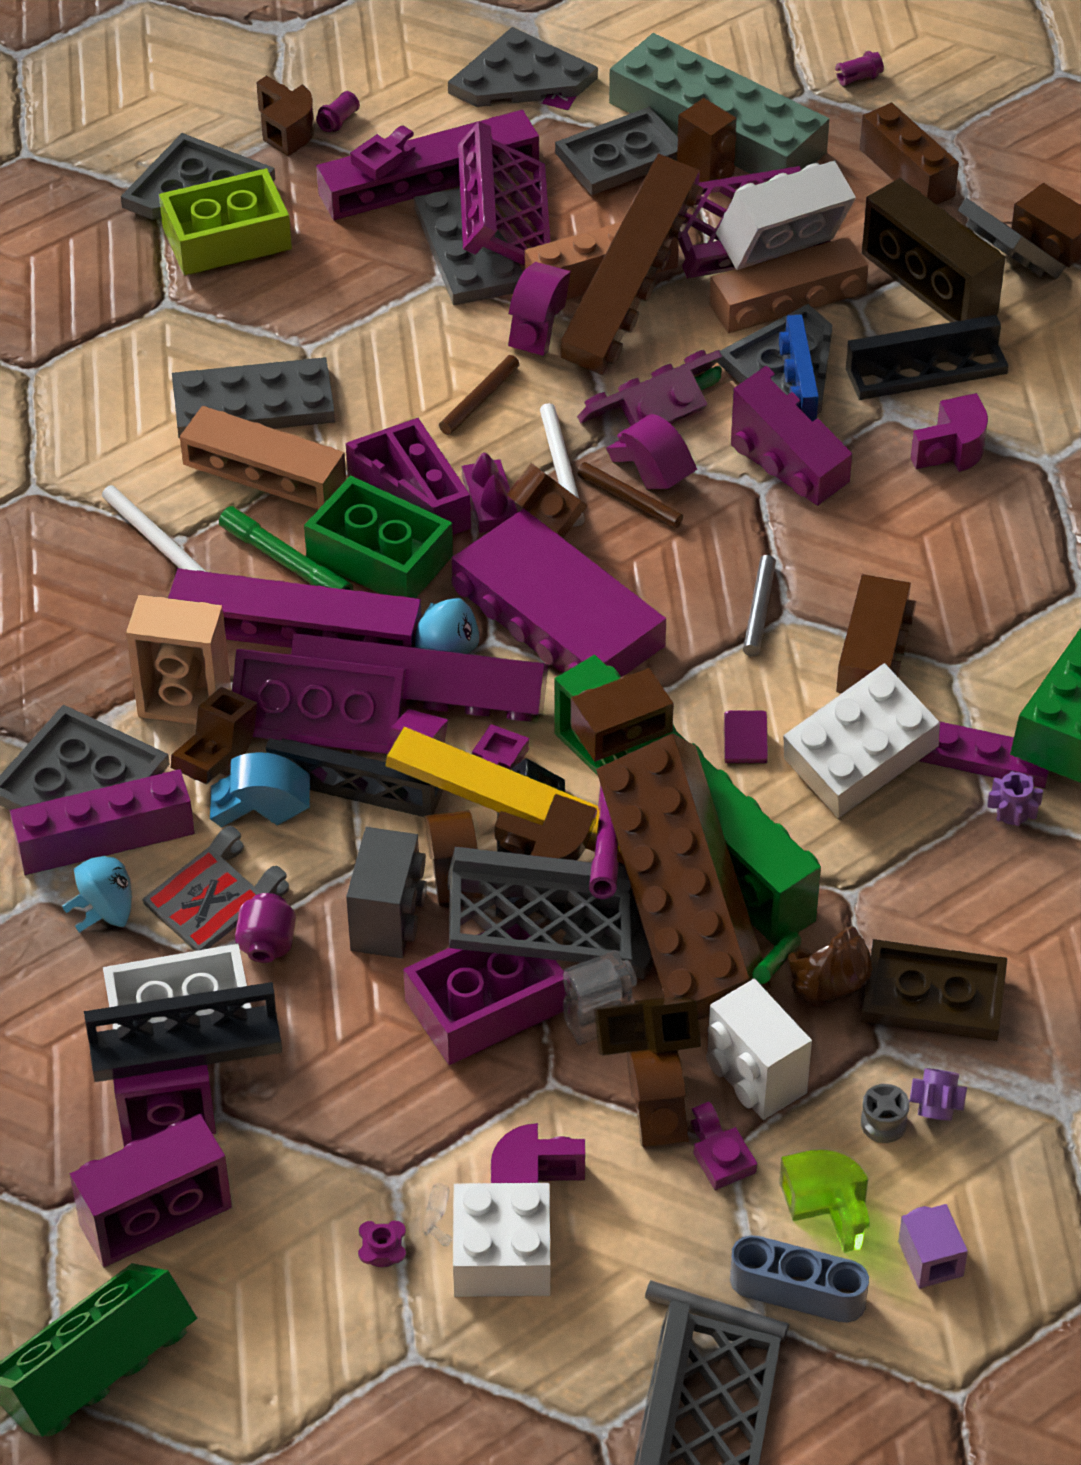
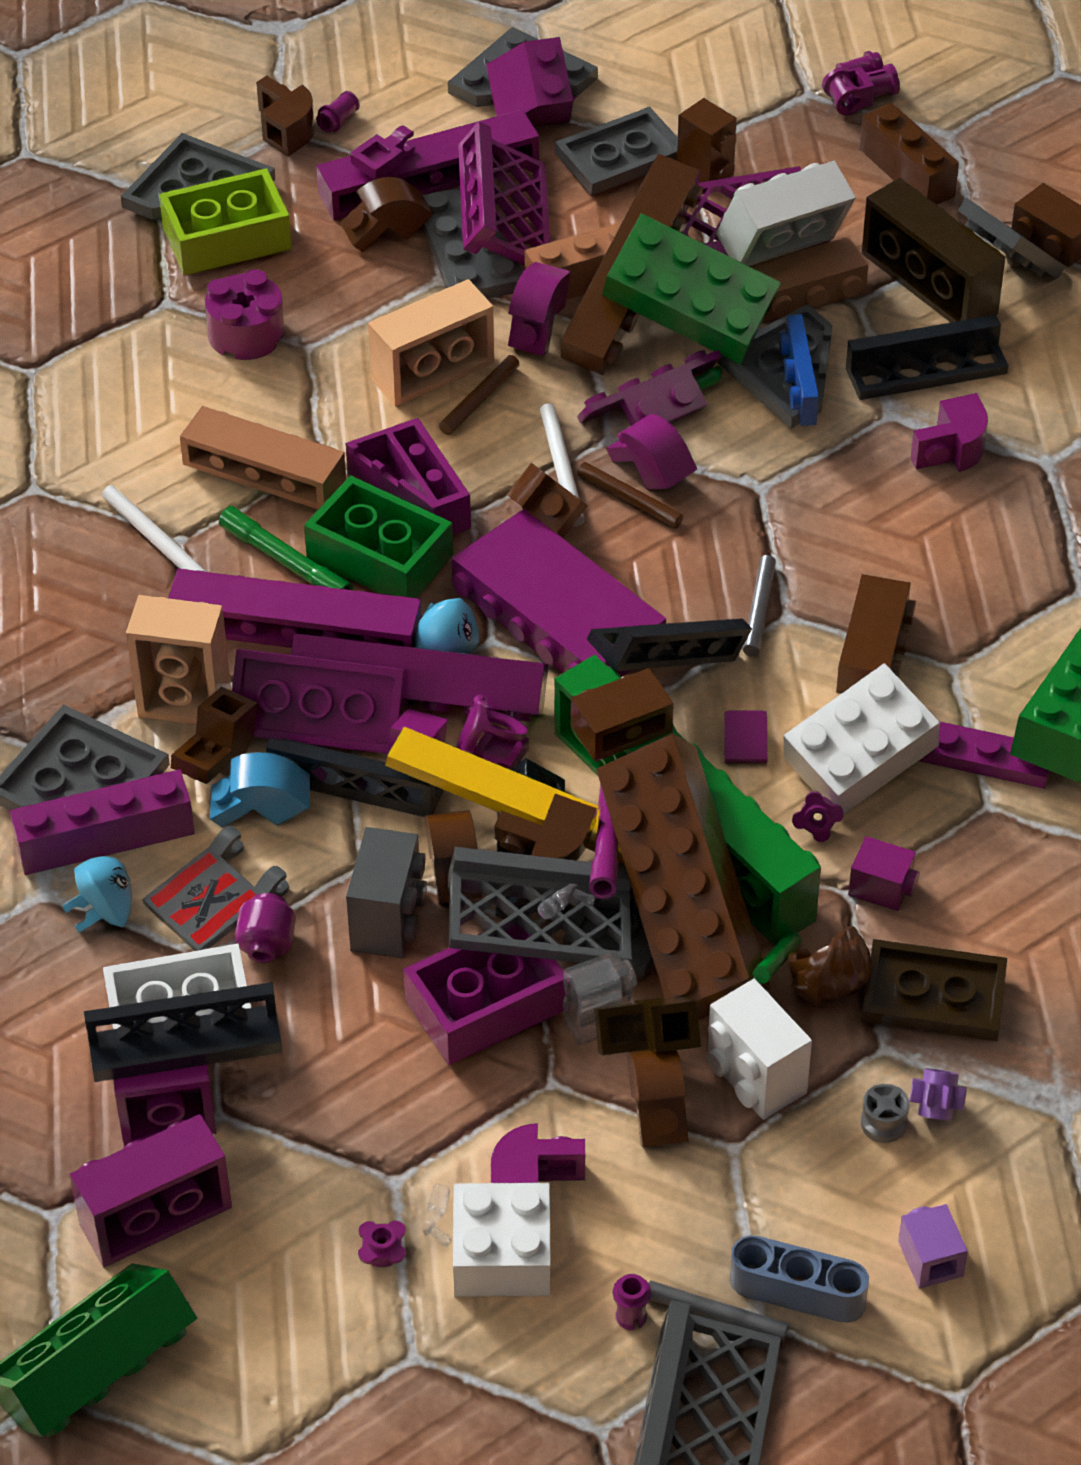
(244, 315): none -> magenta brick
(261, 393): dark grey plate -> none
(386, 204): none -> reddish brown brick
(431, 342): none -> light nougat brick
(479, 721): none -> magenta piece
(488, 492): magenta tile -> none
(532, 80): none -> magenta slope
(561, 898): none -> clear piece
(631, 1296): none -> magenta pin
(670, 643): none -> black fence
(690, 288): none -> green brick
(720, 1154): magenta plate -> none
(769, 126): sand green brick -> none
(785, 441): magenta wedge -> none
(814, 804): none -> magenta plate
(827, 1184): clear neon green brick -> none
(859, 87): none -> magenta connector
(883, 874): none -> magenta brick
(1015, 798): medium lavender gear -> none

